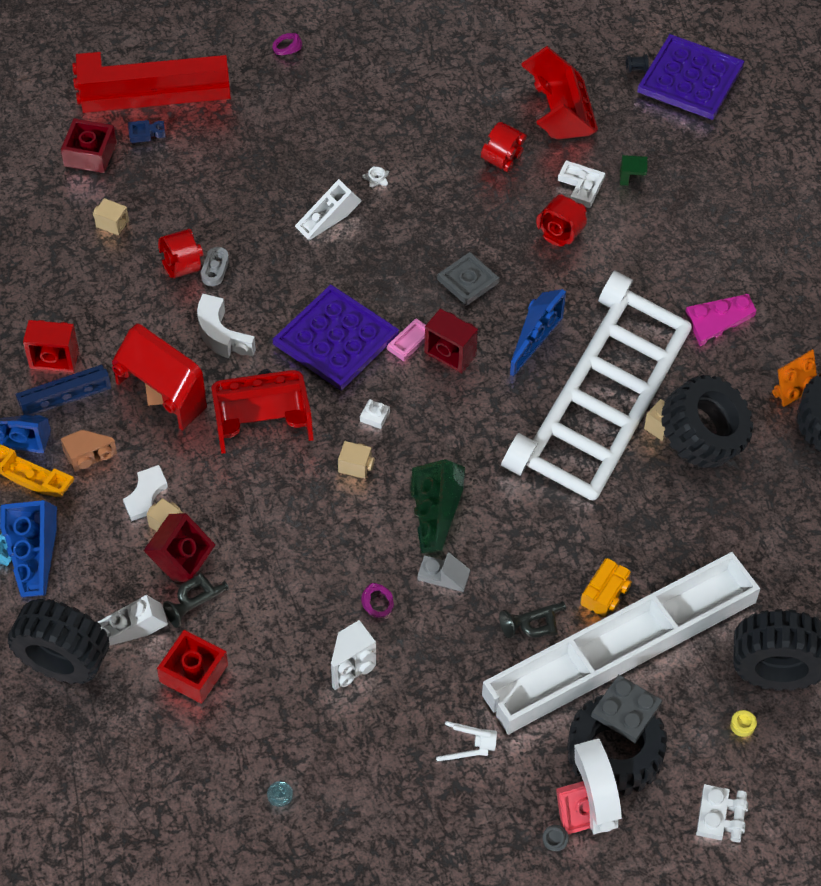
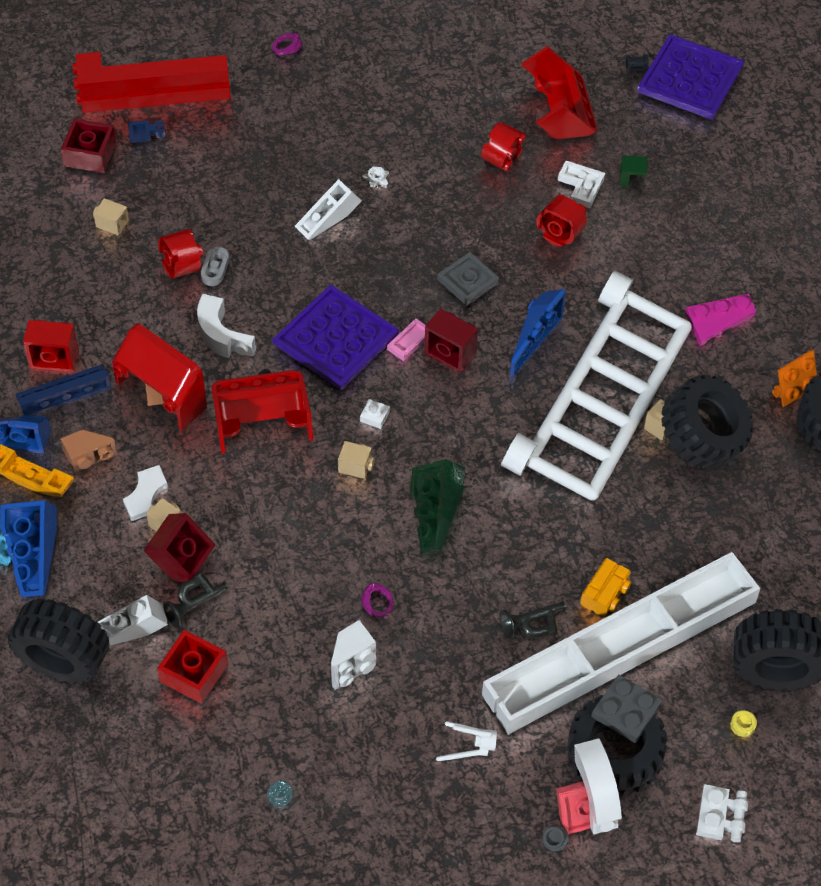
(446, 573): light grey slope -> none

